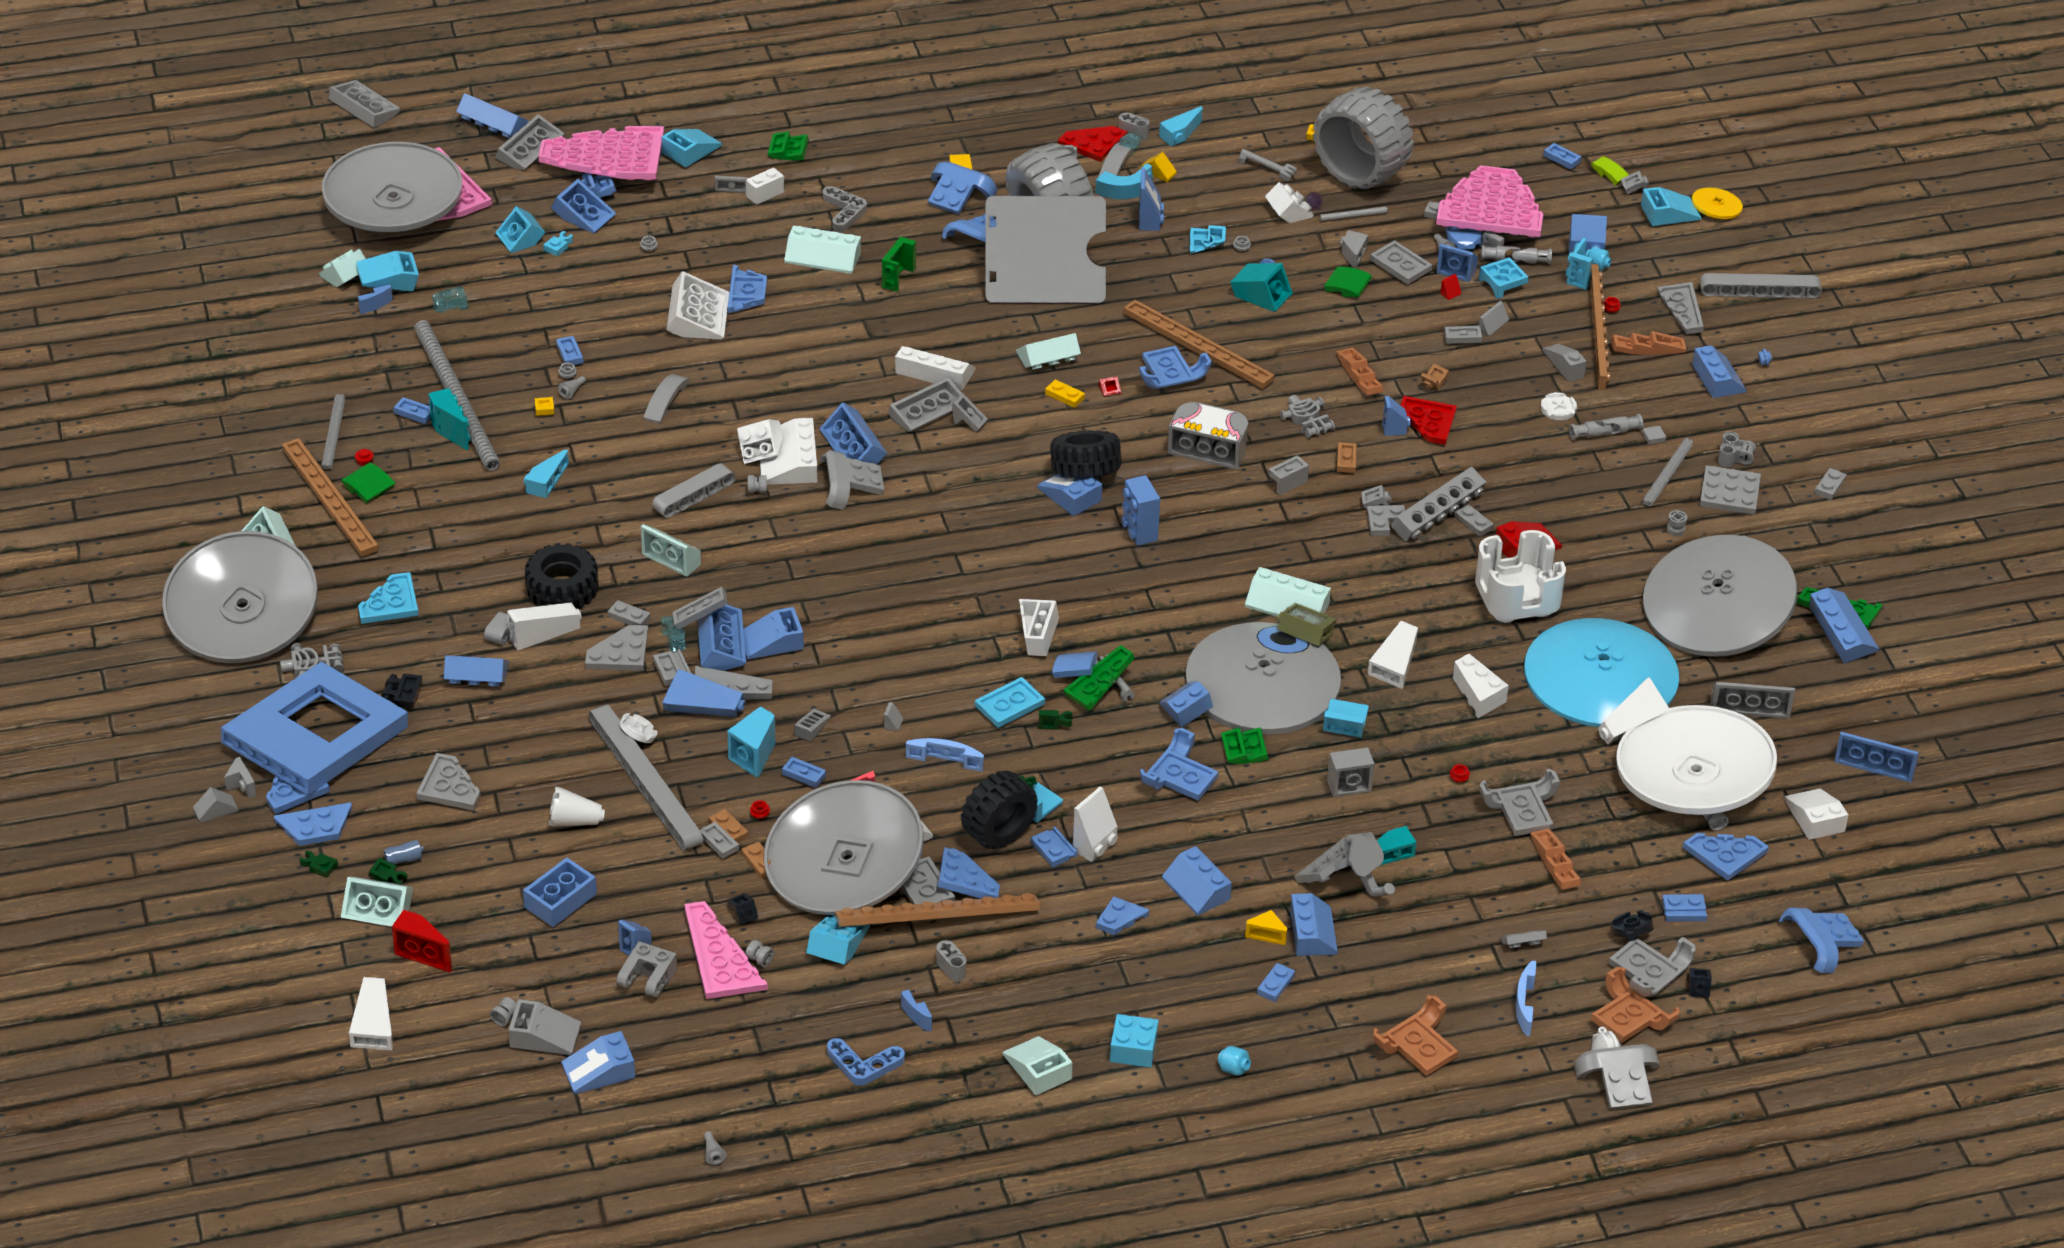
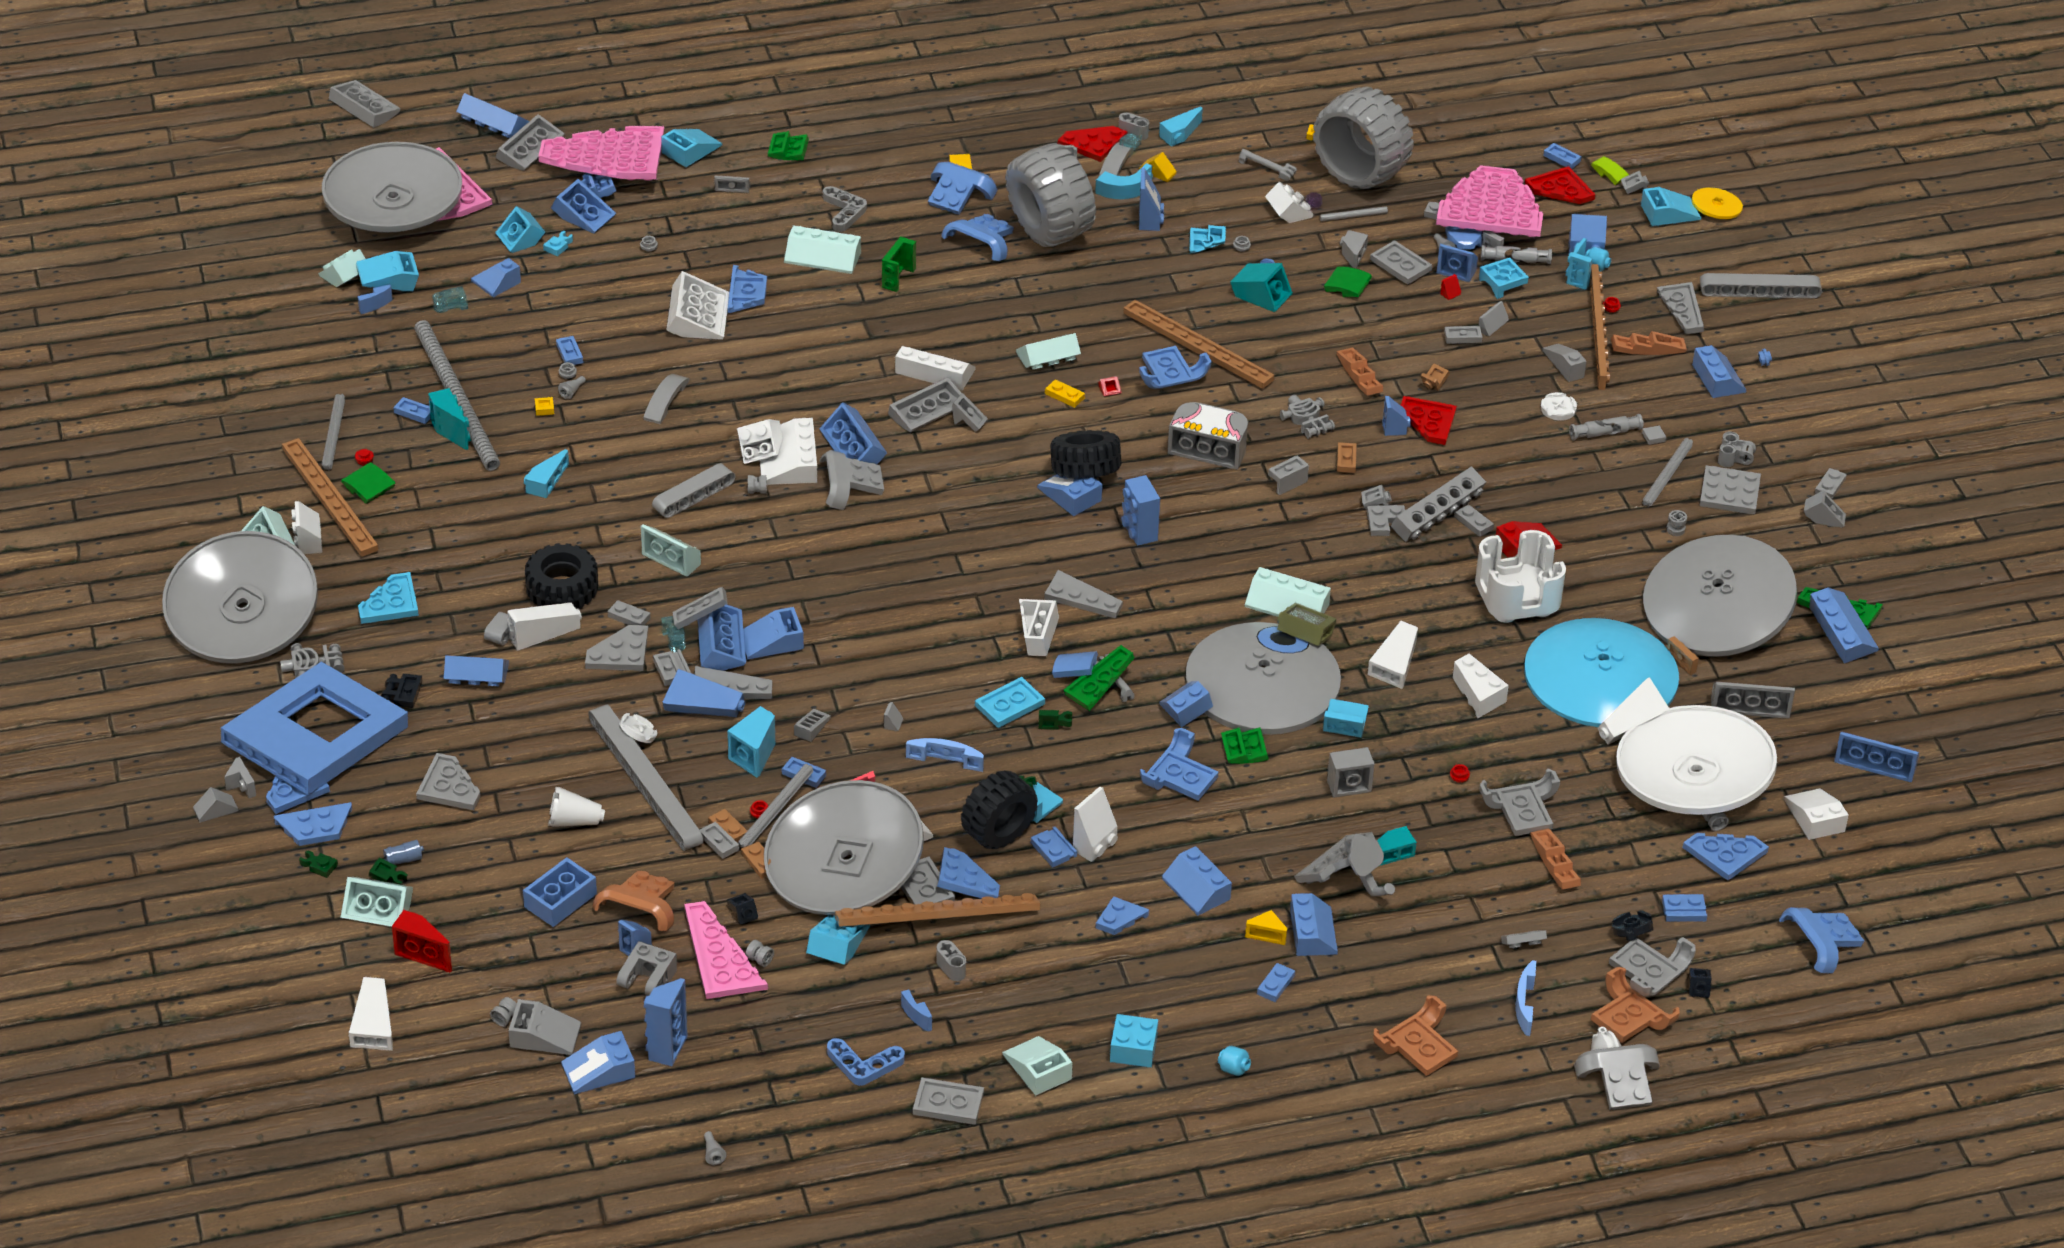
(307, 529): none -> white slope
(498, 277): none -> medium blue slope
(644, 893): none -> nougat piece
(666, 1022): none -> medium blue slope
(764, 186): white brick -> none
(775, 807): none -> light grey axle
(948, 1101): none -> light grey plate
(1042, 249): light grey door -> none
(1075, 593): none -> light grey wing
(1561, 185): none -> red plate
(1683, 655): none -> medium nougat plate
(1824, 510): none -> light grey slope

